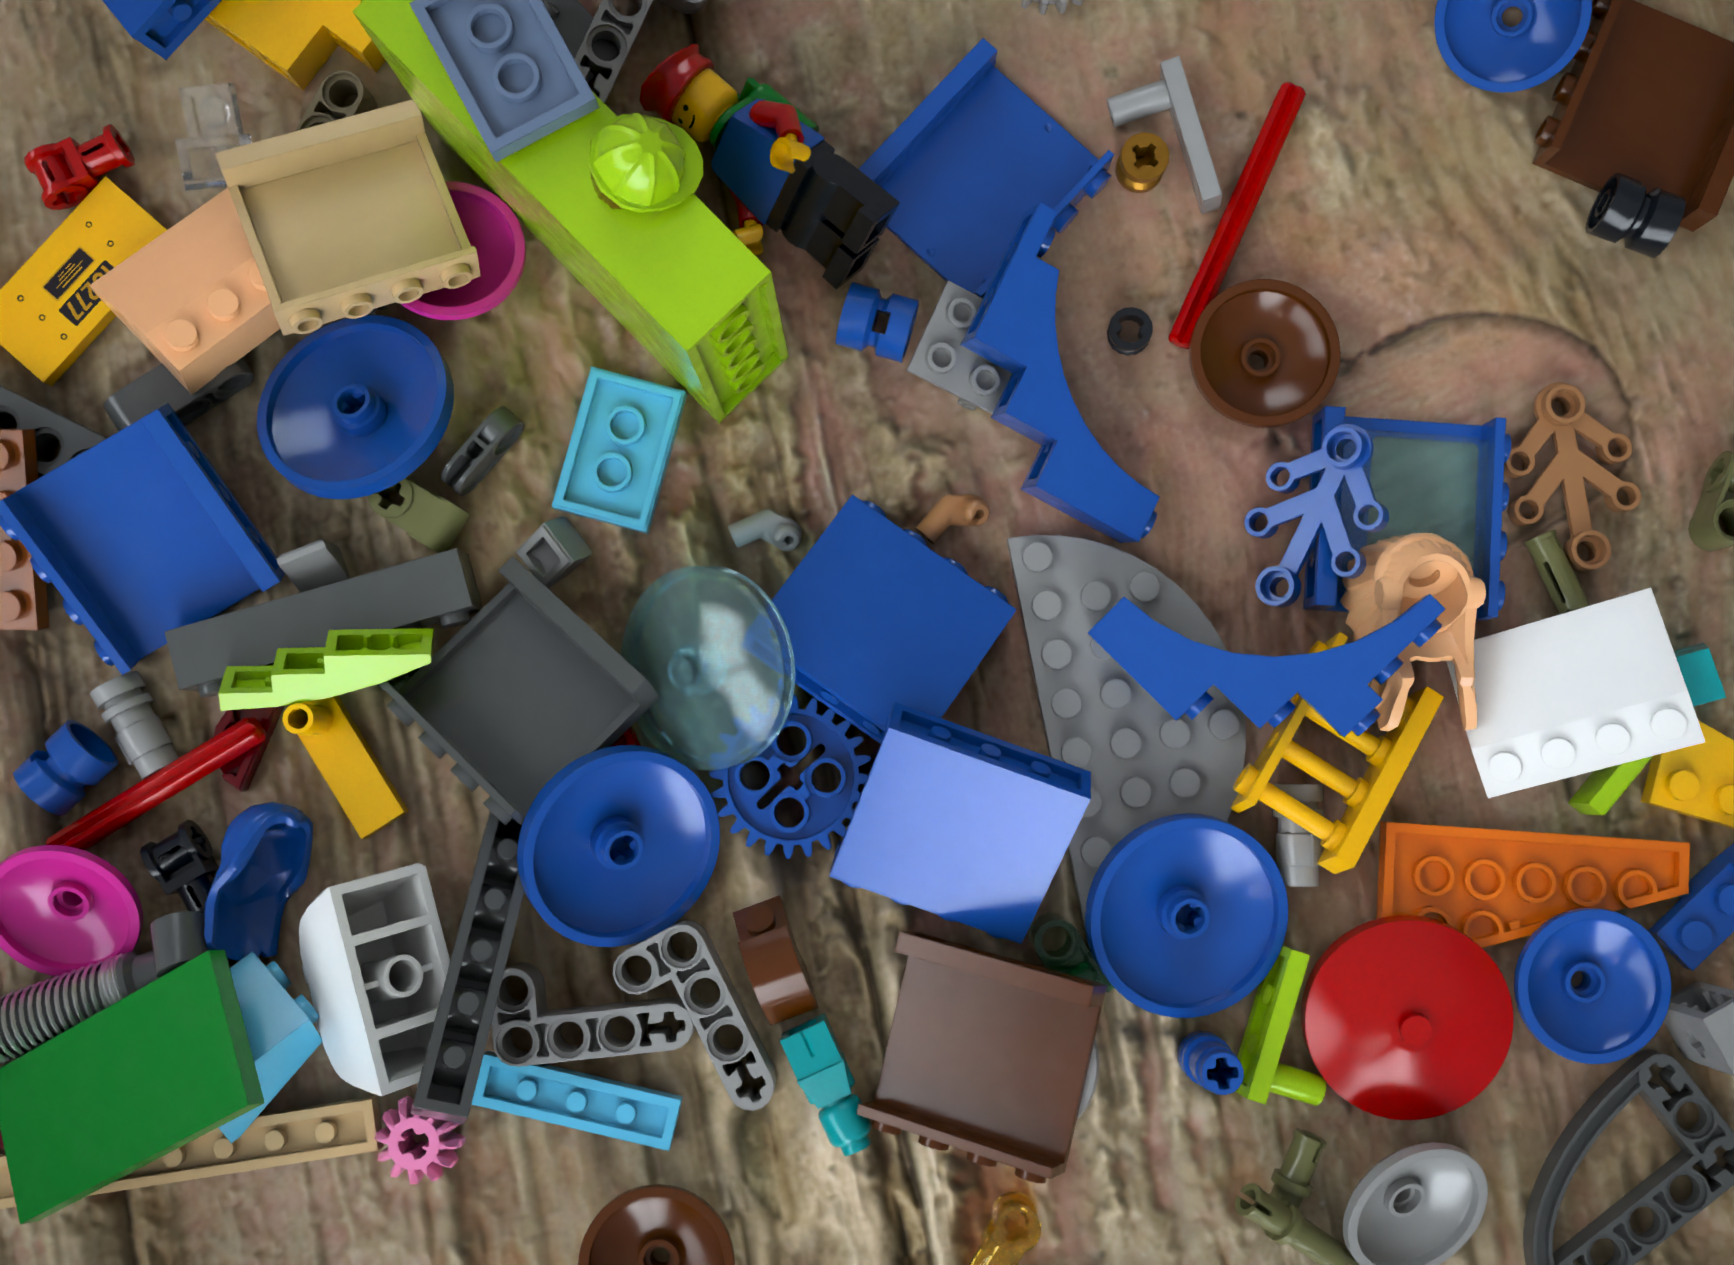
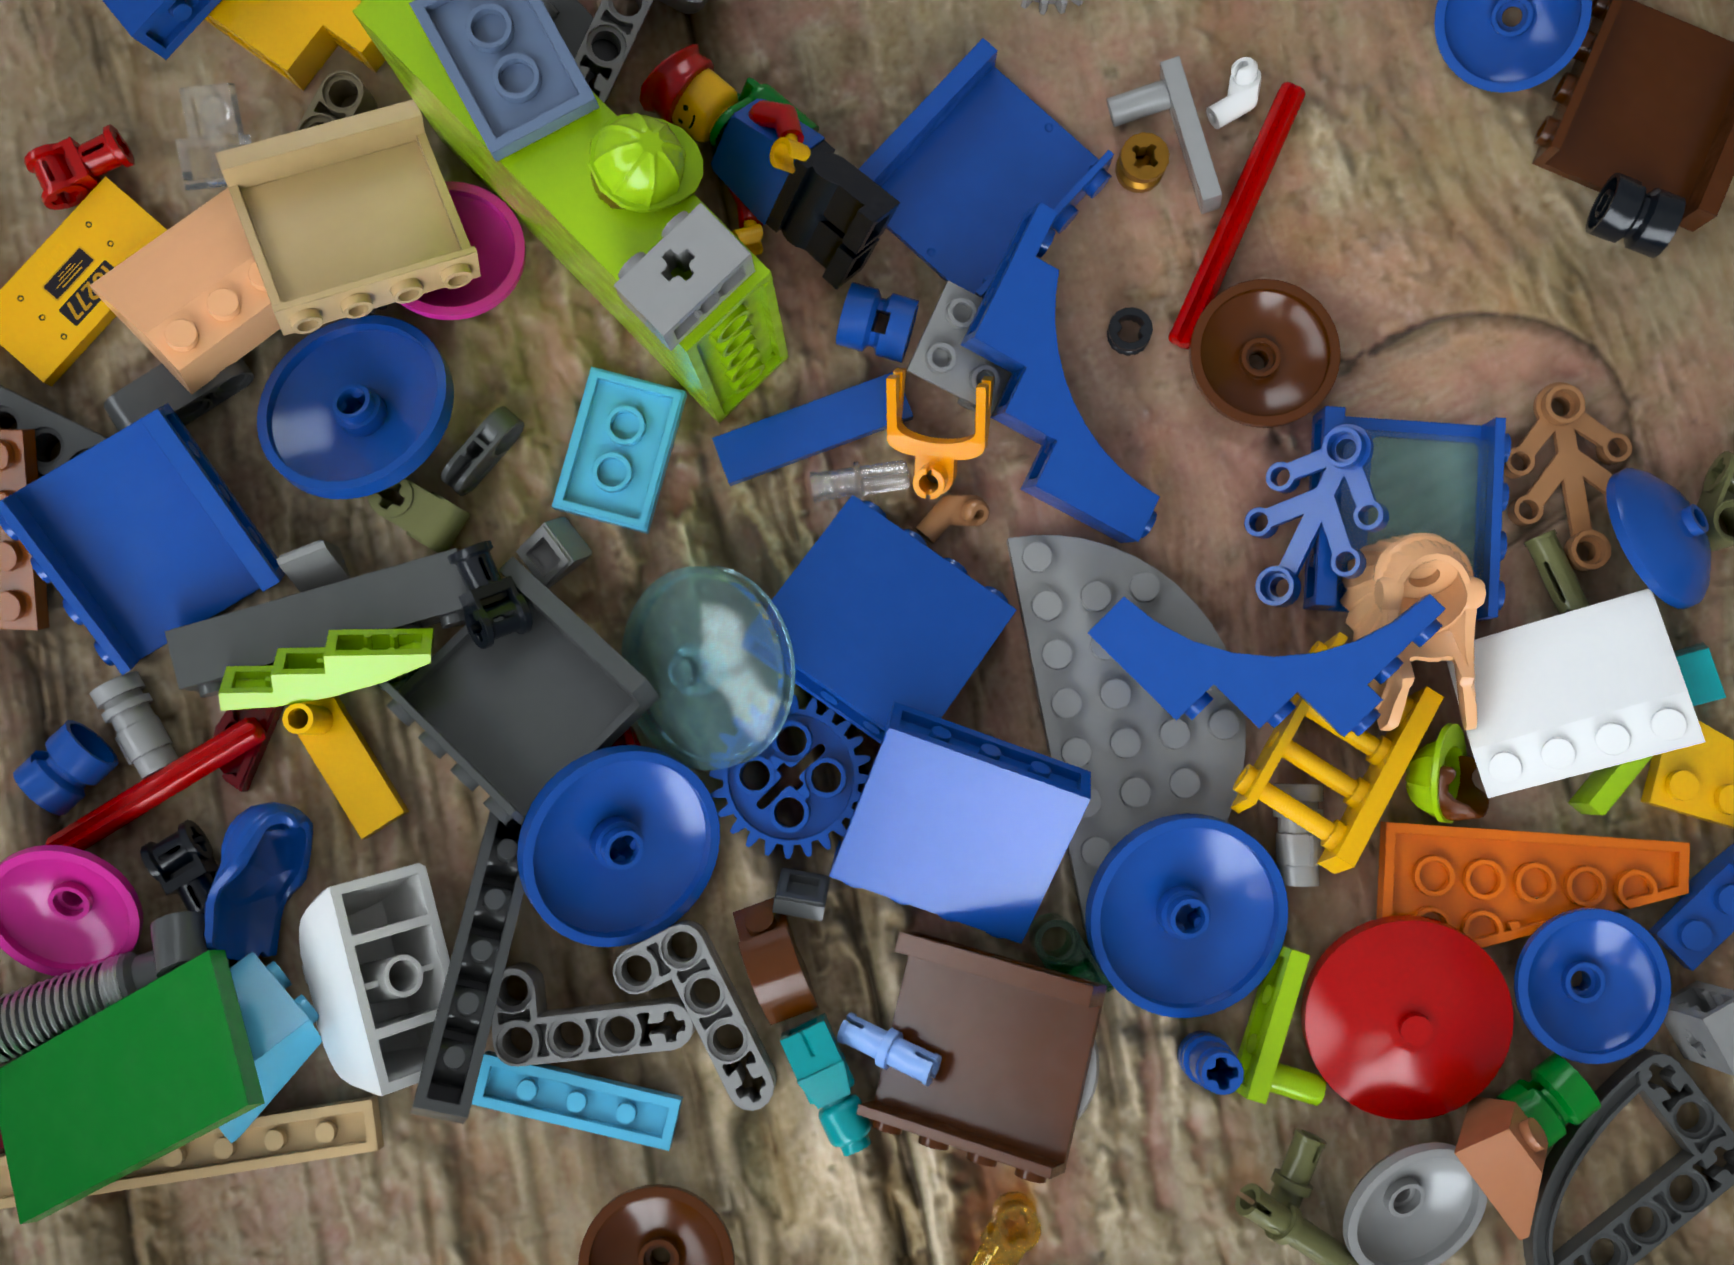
(418, 1157): bright pink gear -> none
(489, 597): none -> black connector
(676, 306): none -> light grey brick
(769, 526): light grey arm -> none
(801, 894): none -> dark grey tile
(805, 430): none -> blue tile
(859, 480): none -> clear axle
(889, 1049): none -> light blue pin
(936, 453): none -> light orange piece
(1241, 95): none -> white arm
(1442, 779): none -> lime piece
(1504, 1158): none -> nougat slope
(1554, 1097): none -> green wheel
(1661, 536): none -> blue dish

